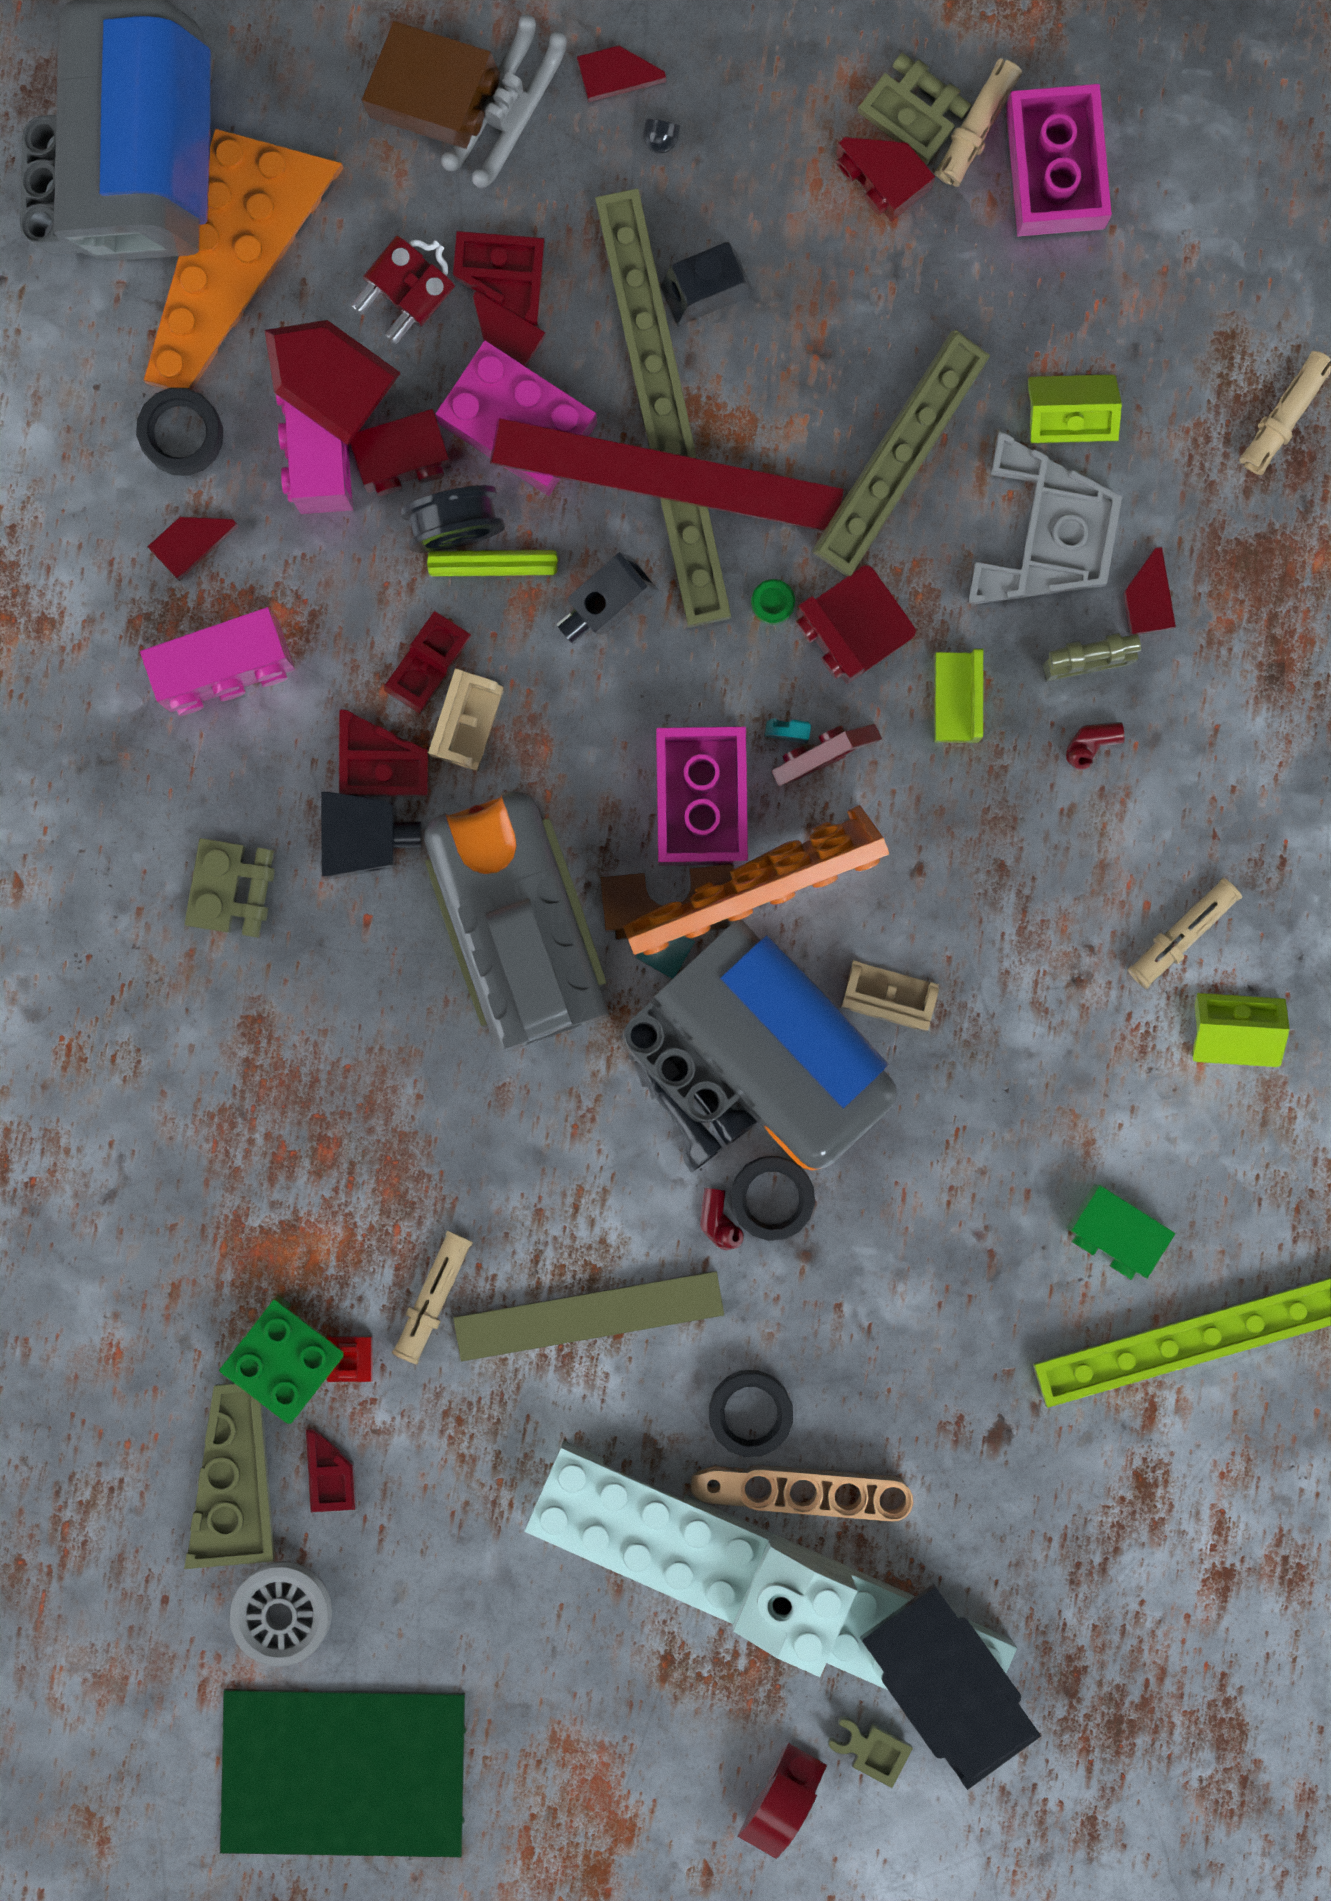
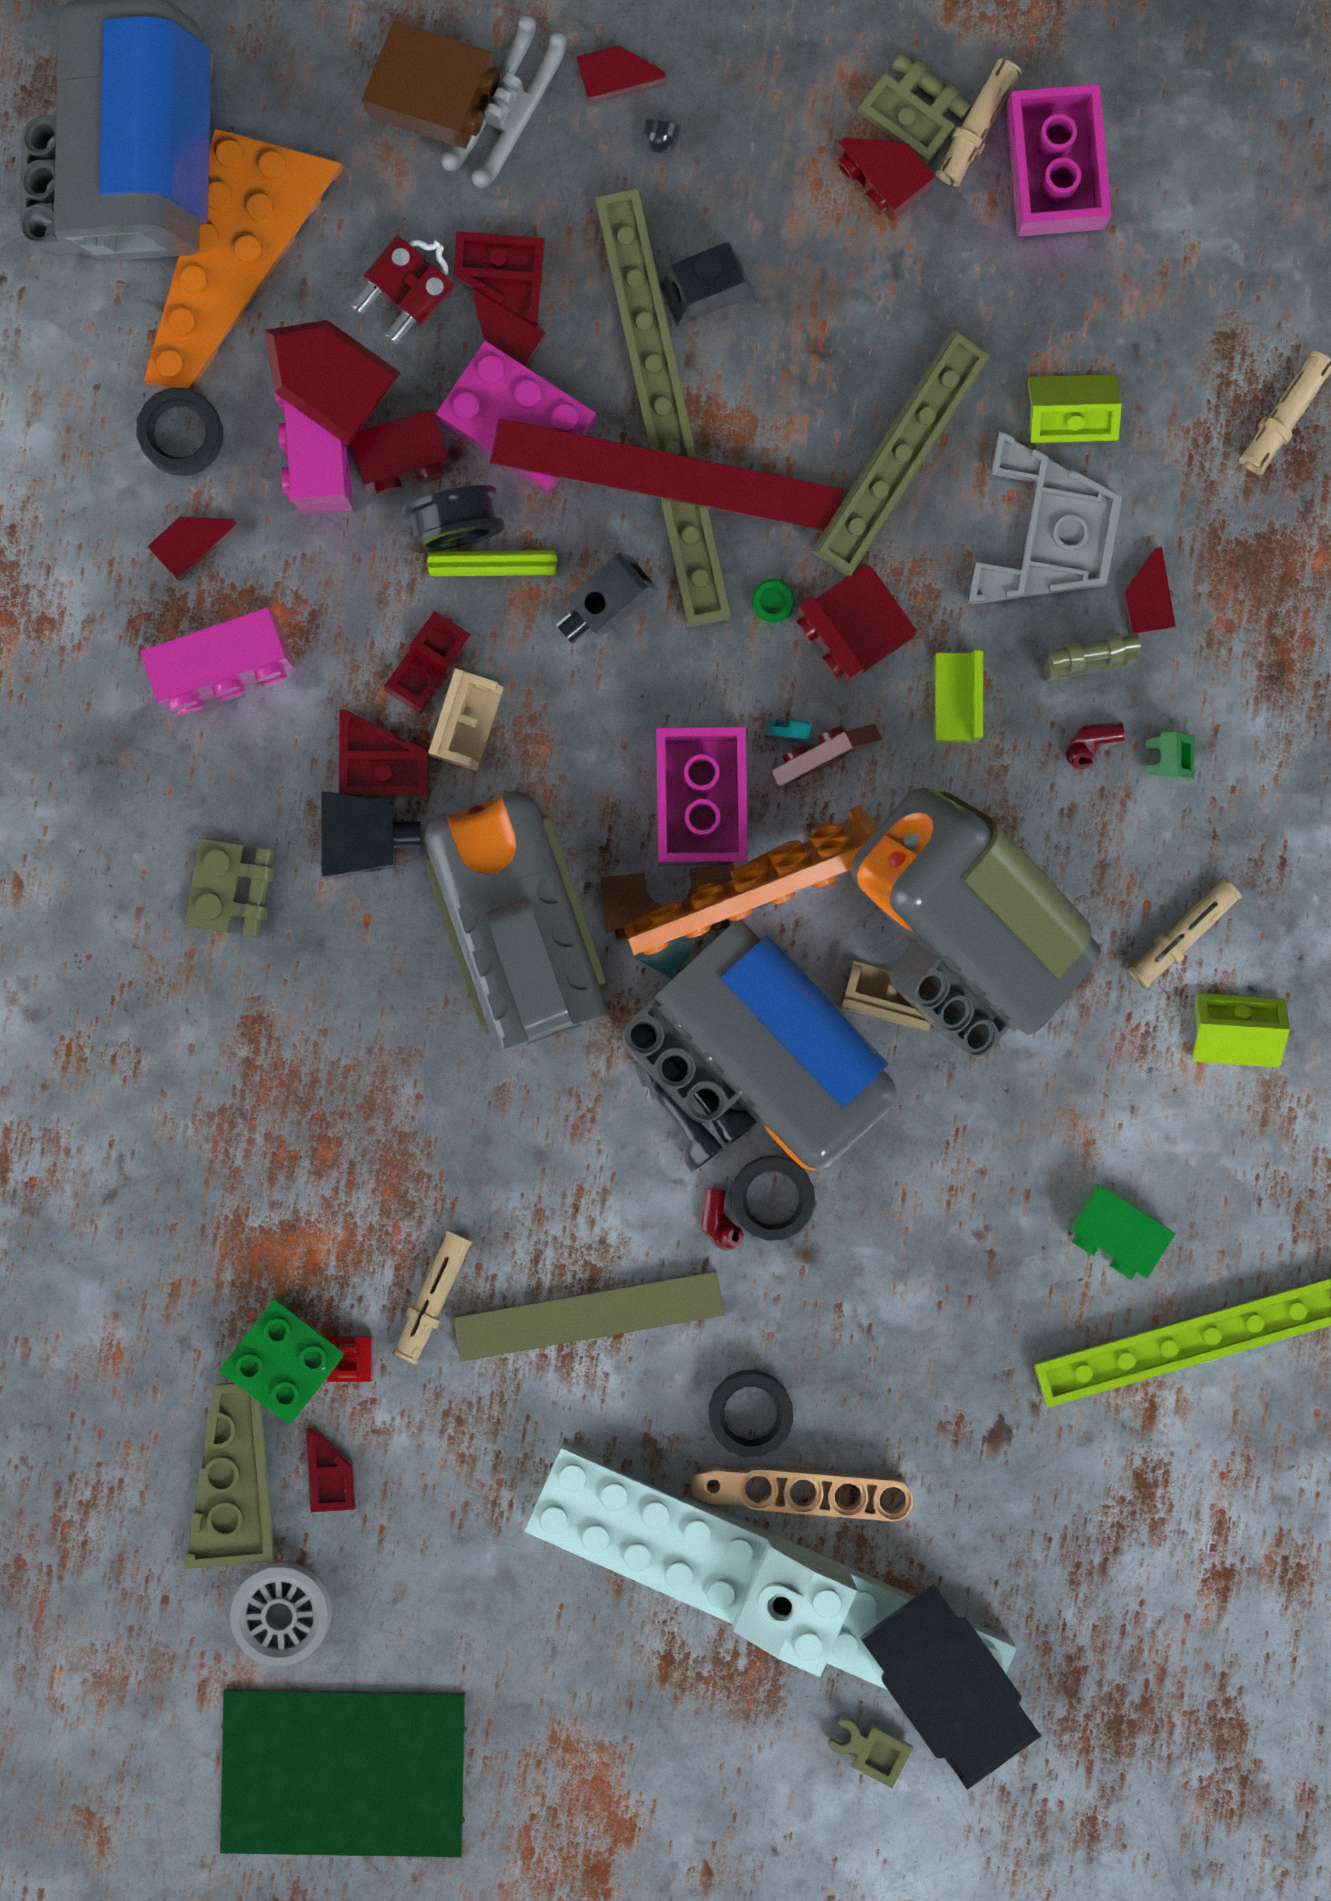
(784, 1802): dark red brick -> none
(984, 921): none -> dark grey piece
(1176, 755): none -> green tile

